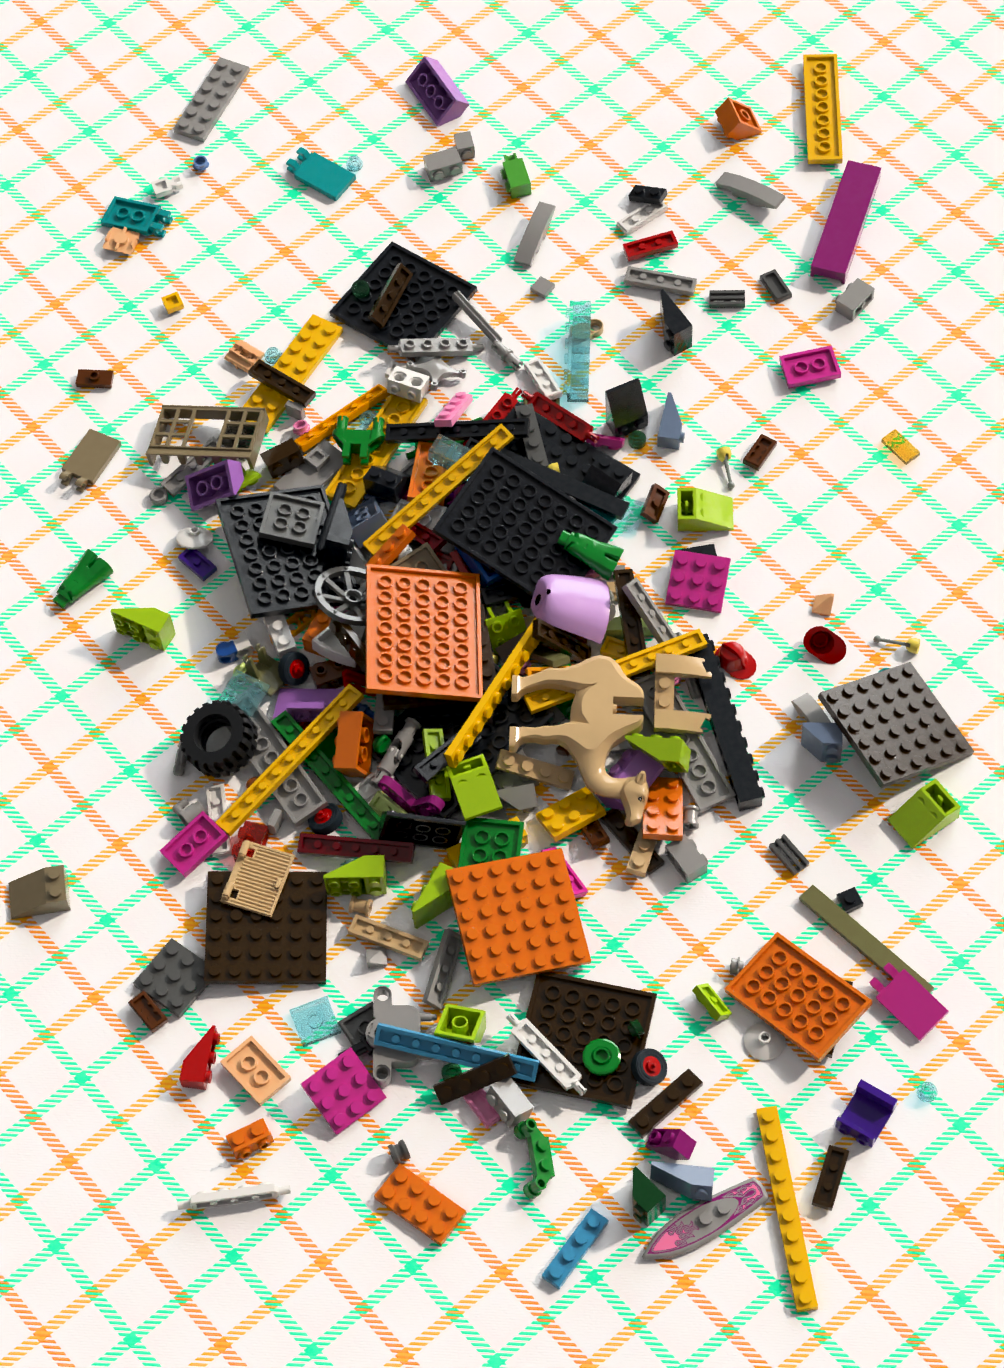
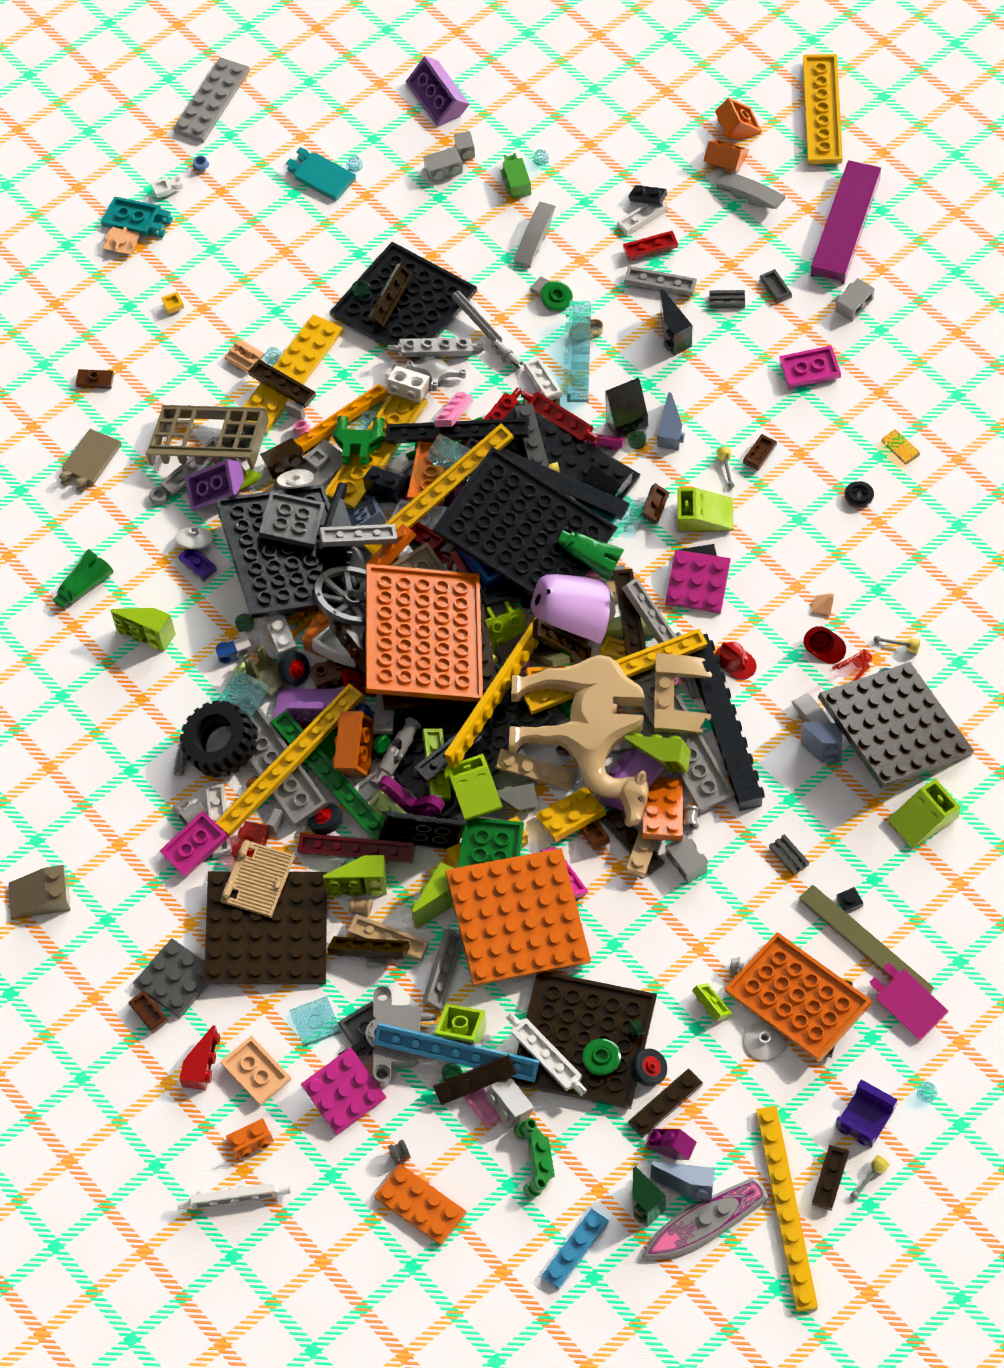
(244, 623): none -> clear green tile
(295, 478): none -> white dish
(358, 535): none -> light grey plate
(368, 947): none -> dark brown plate
(540, 157): none -> clear light blue plate
(556, 295): none -> green wheel
(725, 155): none -> orange slope
(852, 490): none -> black gear
(859, 660): none -> clear red plant
(878, 1165): none -> hinge

